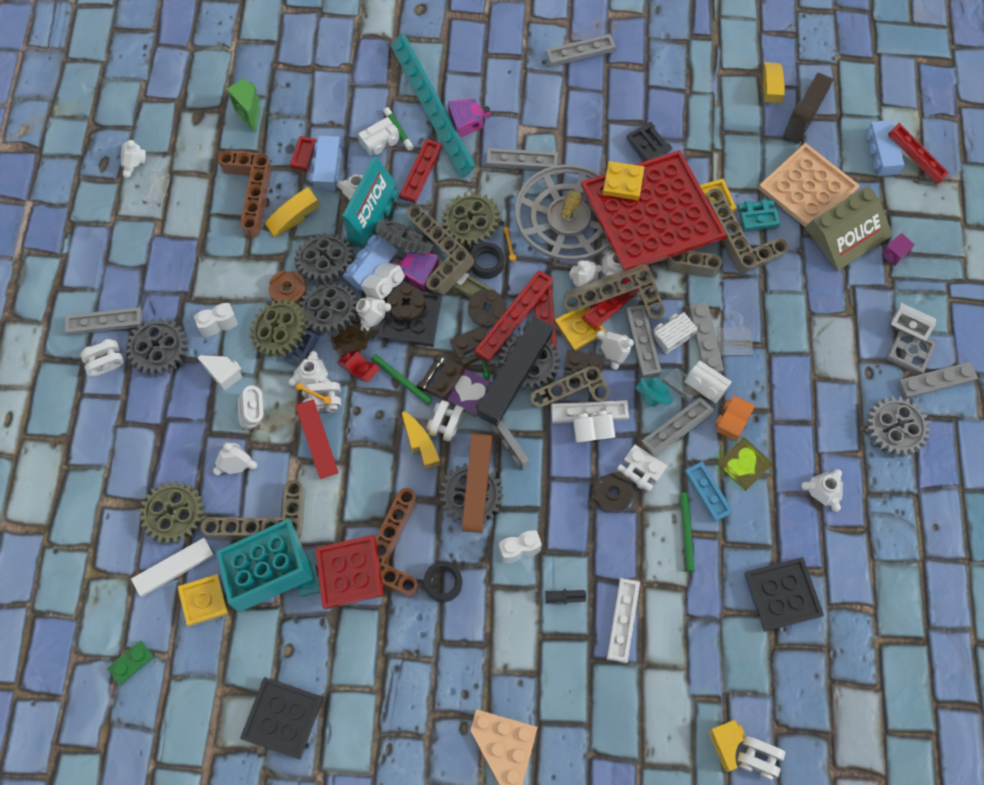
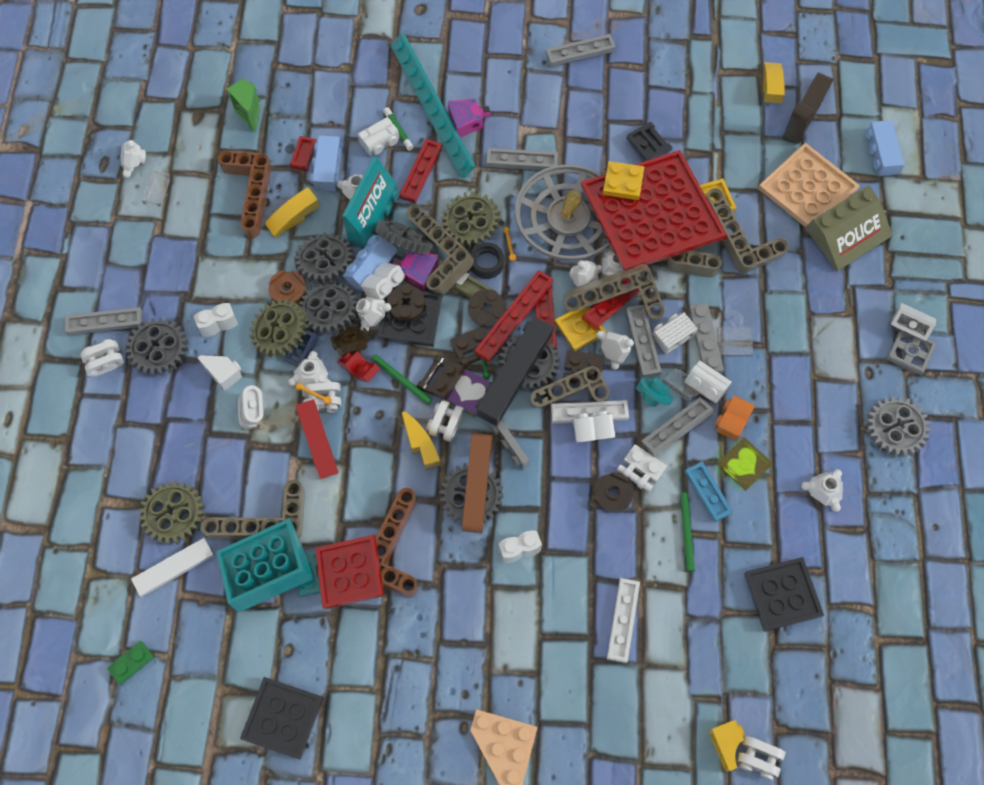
(203, 600): yellow plate -> none
(233, 460): white rock -> none
(439, 566): black tyre -> none
(565, 596): black axle -> none
(759, 219): teal plate -> none
(898, 249): magenta brick -> none
(918, 153): red tile -> none
(937, 380): light grey plate -> none

